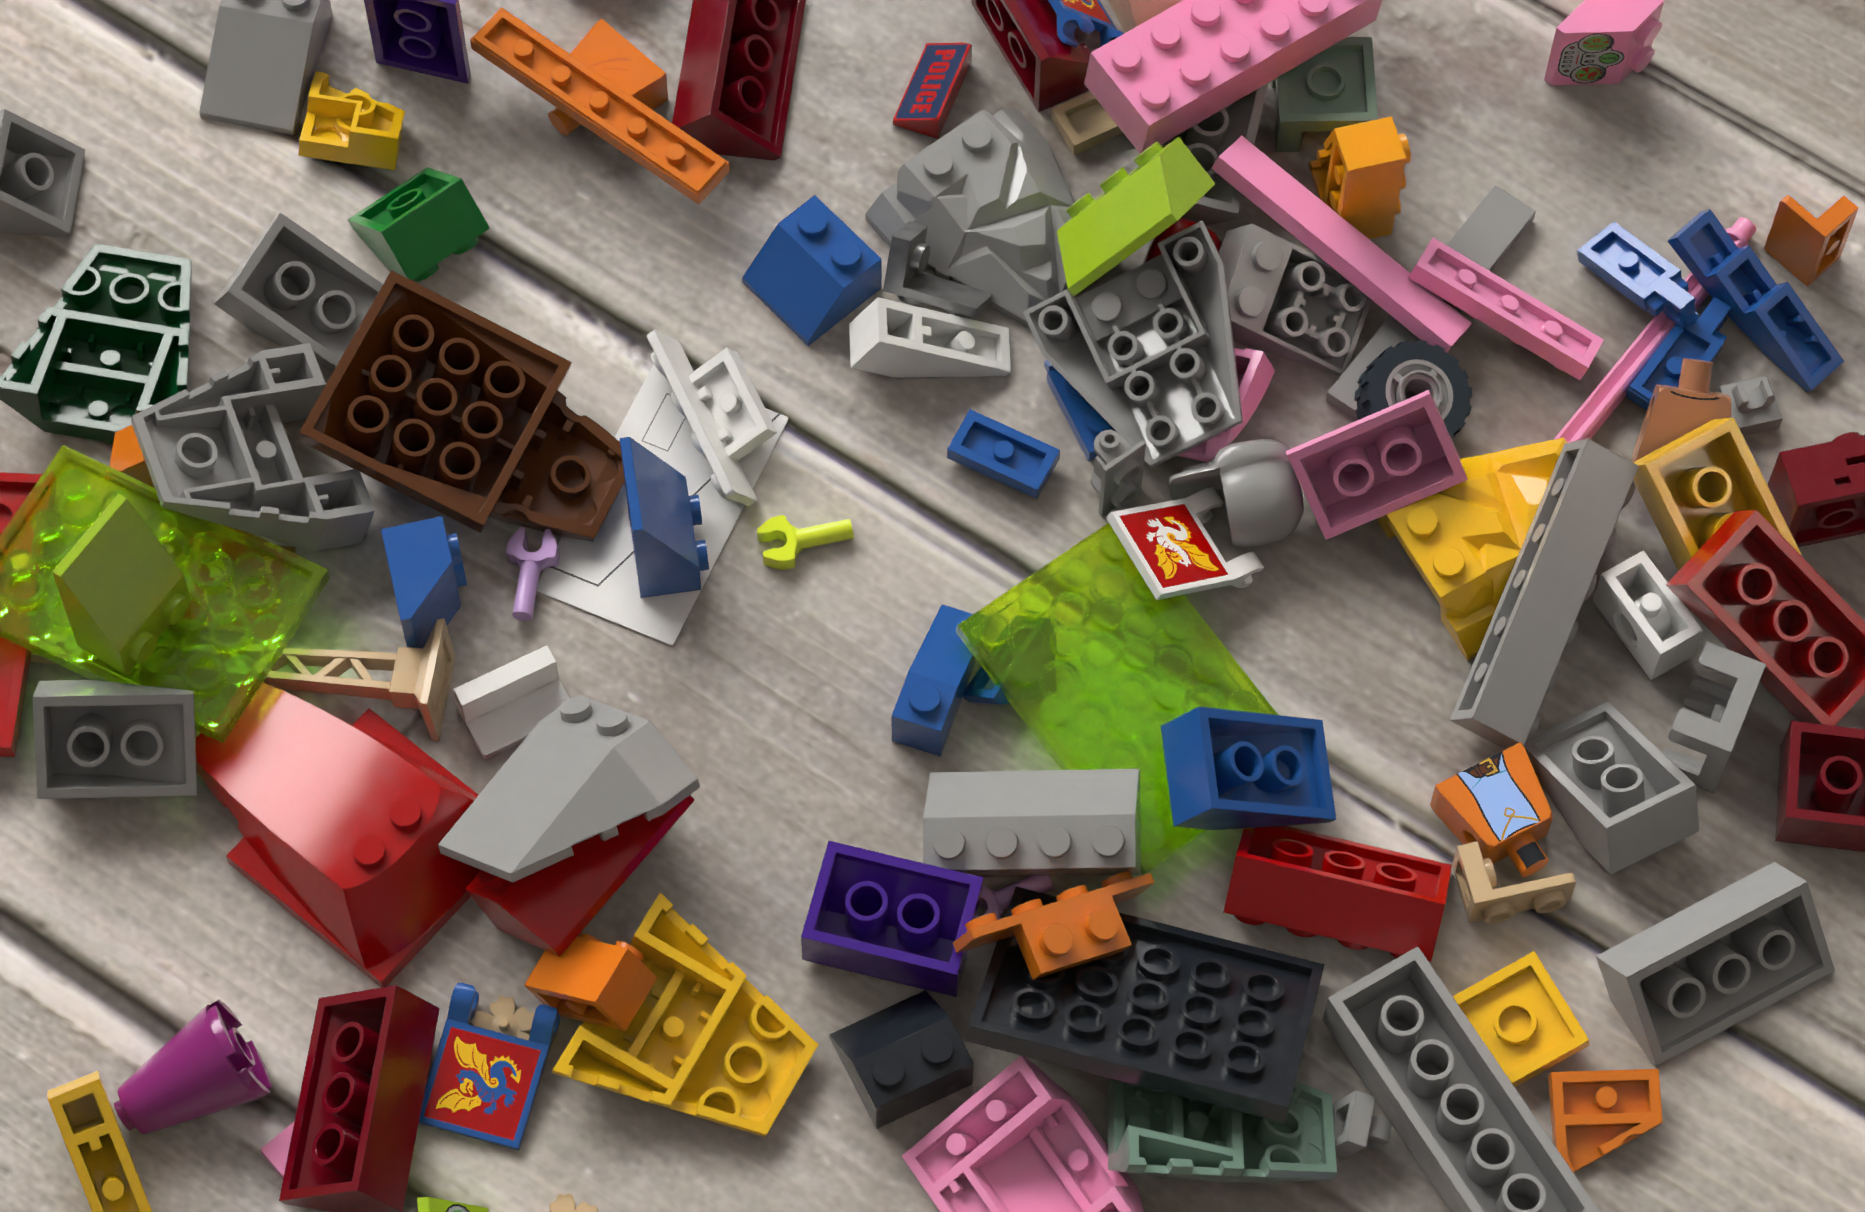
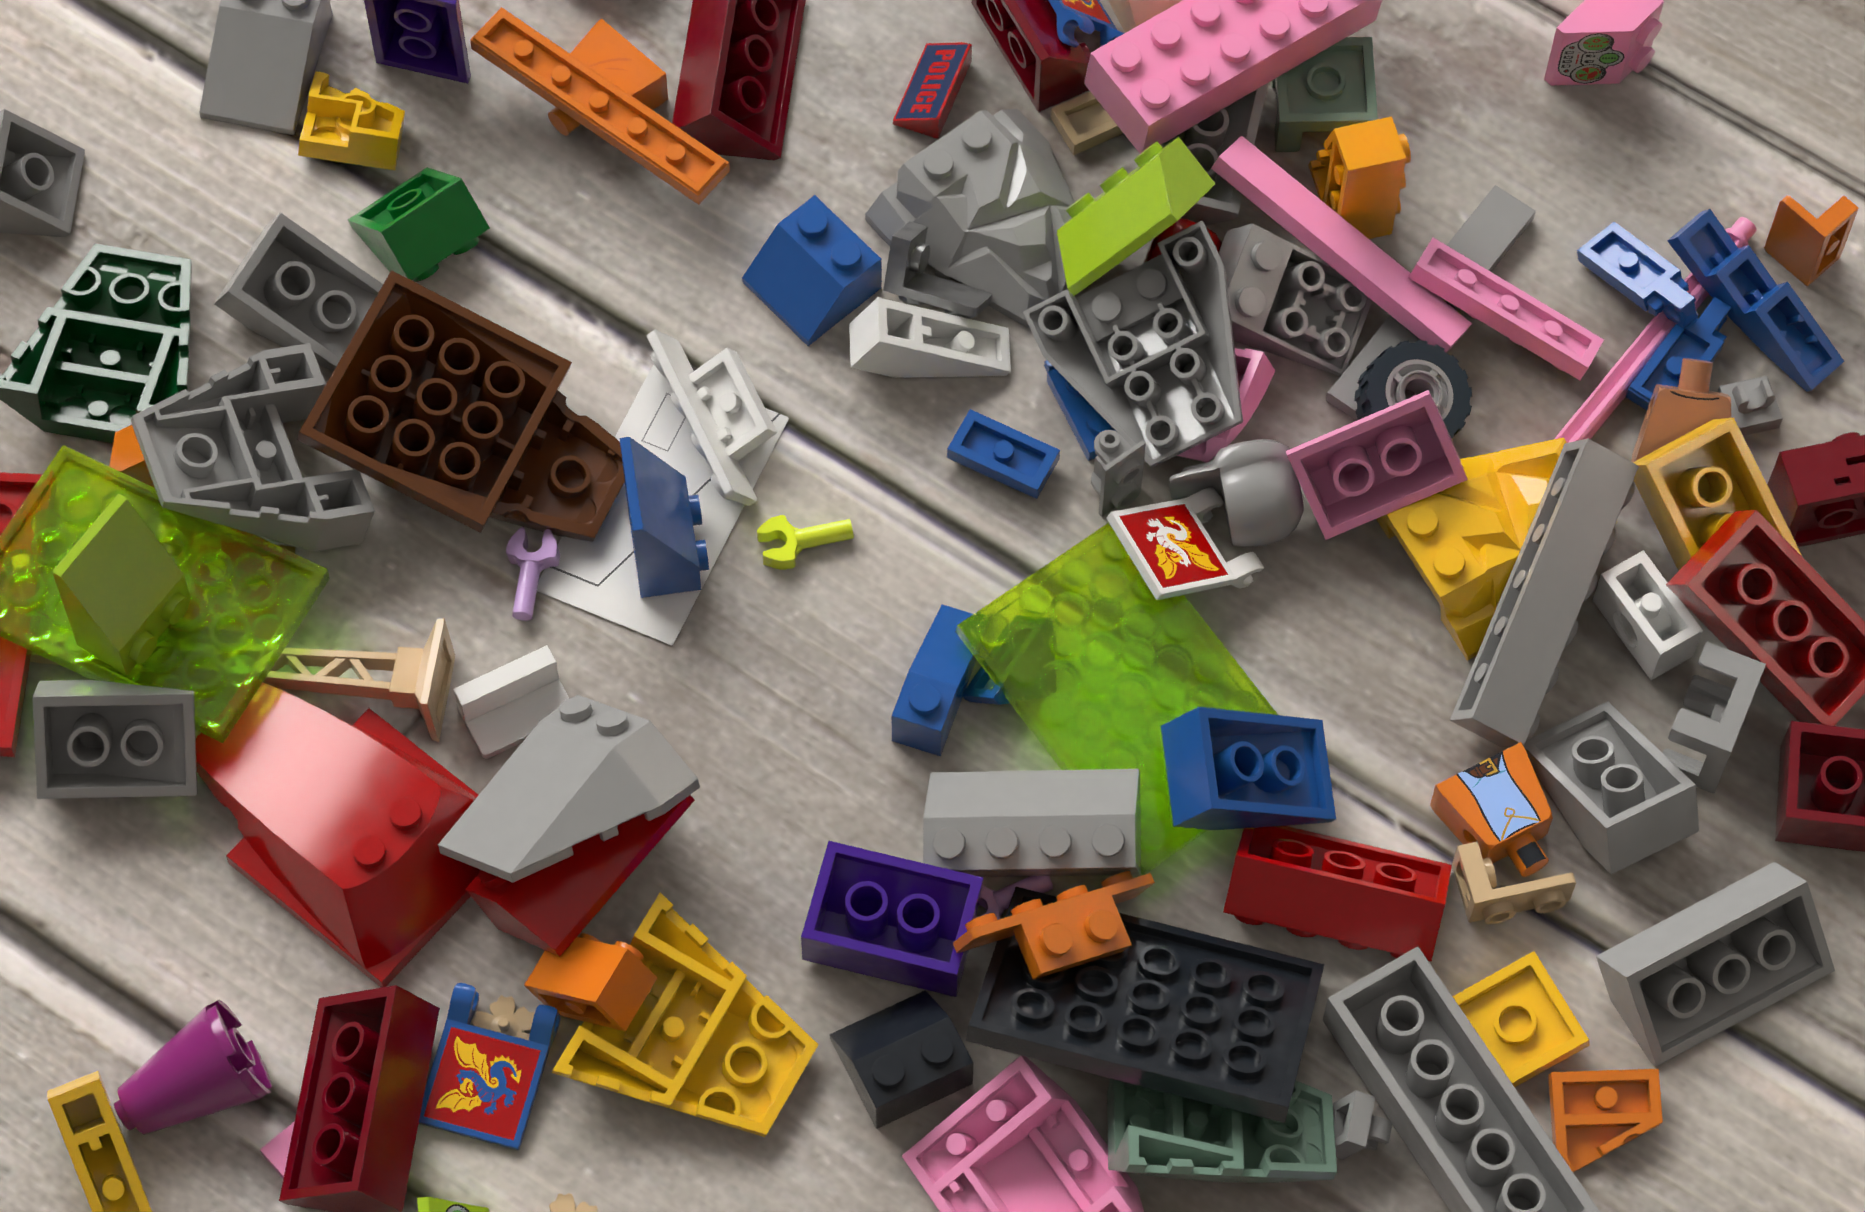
(424, 575): blue slope -> none

